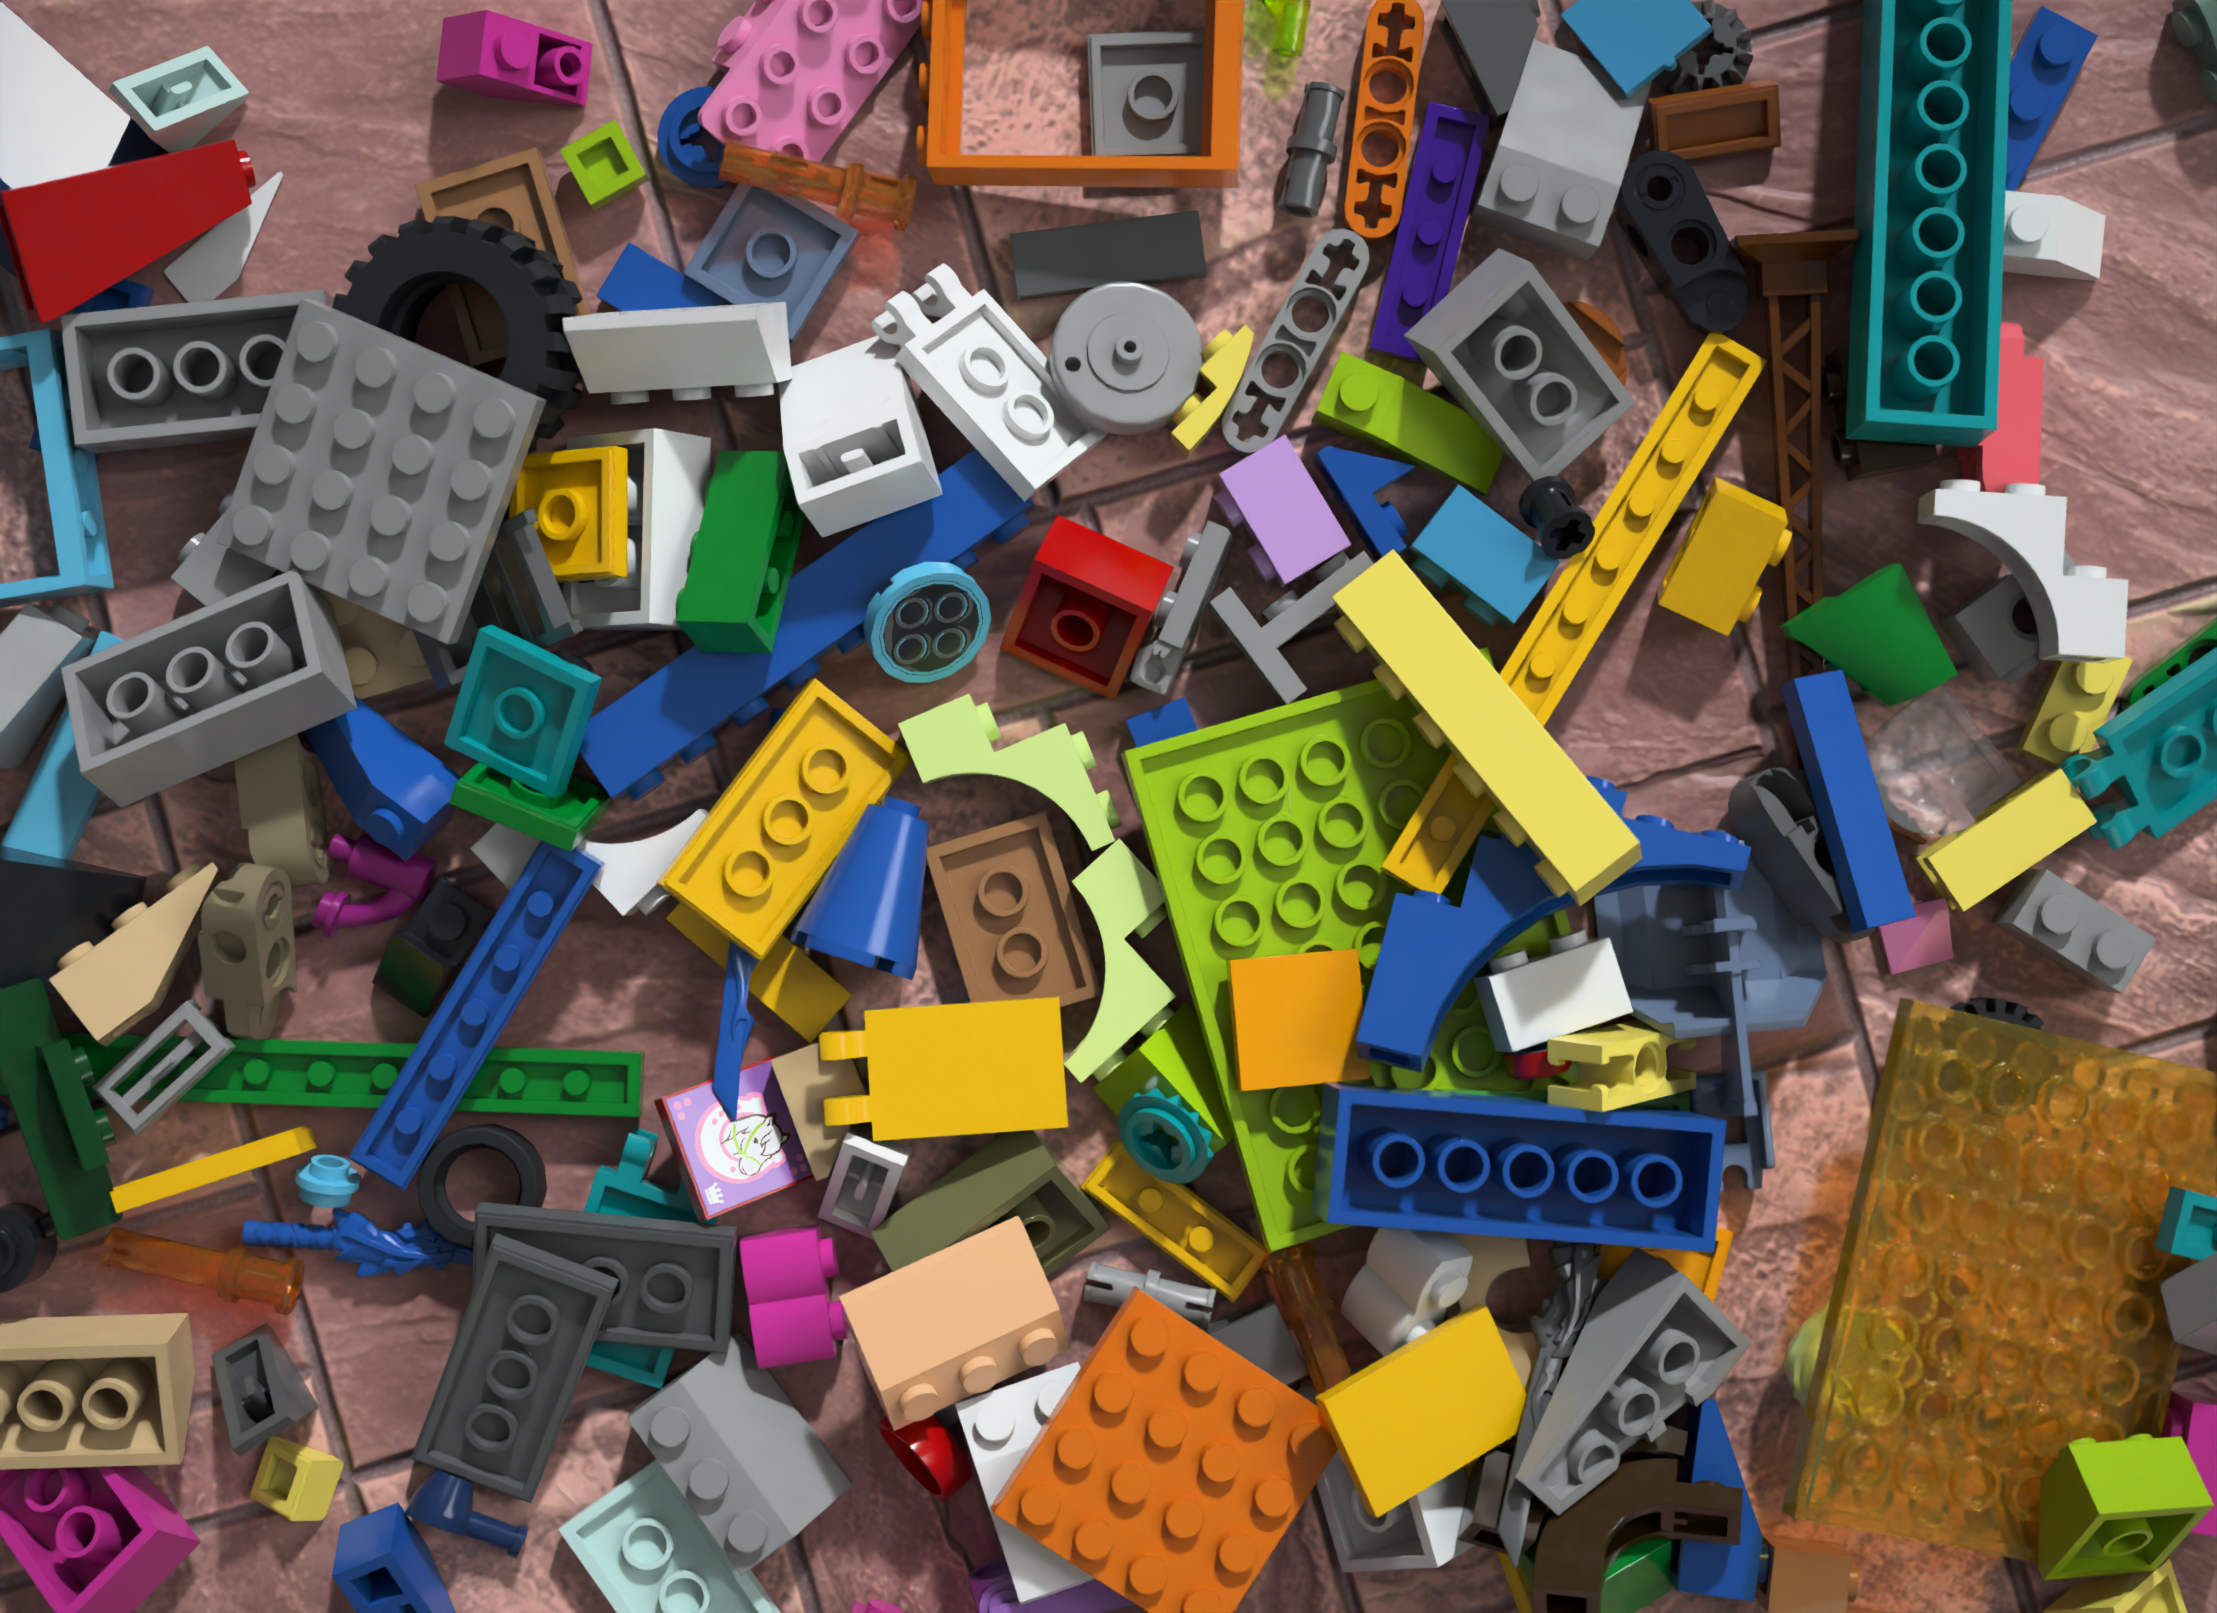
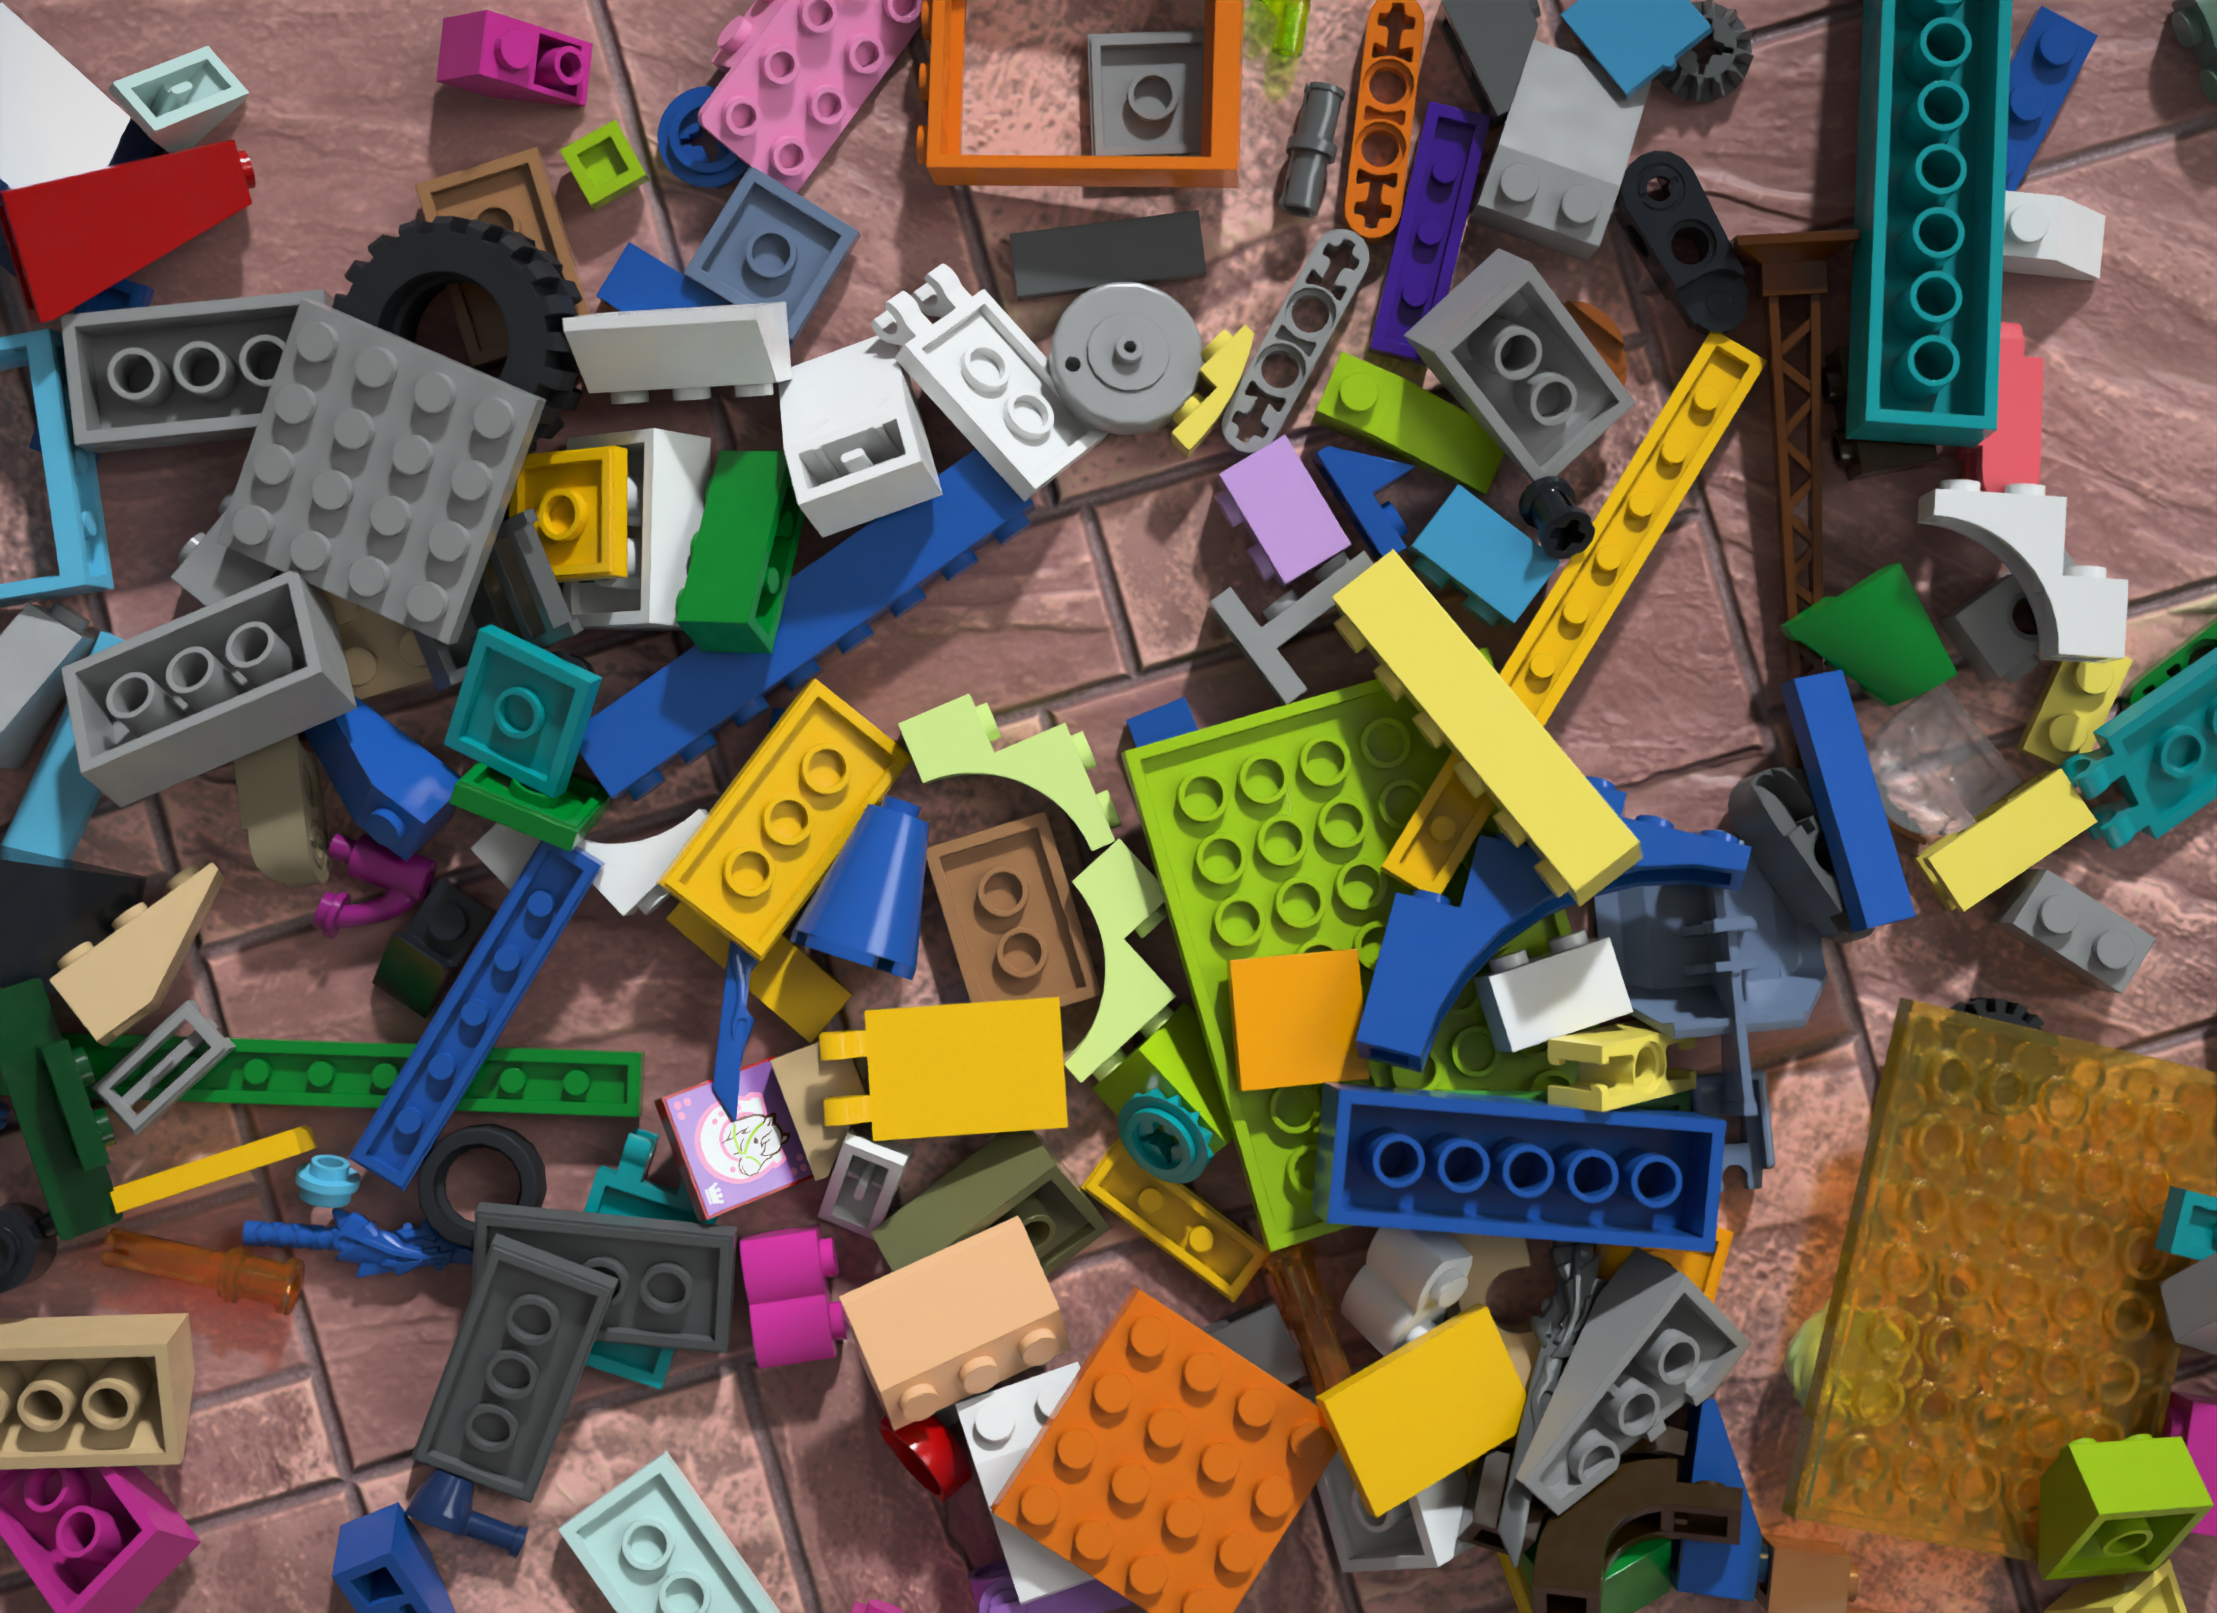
(221, 253): white sticker -> none
(249, 948): dark tan piece -> none
(259, 1389): dark grey slope -> none
(296, 1480): light yellow slope -> none
(740, 1453): light grey slope -> none
(846, 188): clear orange pin -> none
(927, 622): tile -> none
(1085, 607): red slope -> none
(1168, 1292): light grey pin -> none
(1183, 611): light grey hinge -> none
(1532, 1063): red tile -> none
(1716, 120): dark orange tile -> none
(1724, 557): yellow brick -> none
(1918, 939): bright pink slope -> none

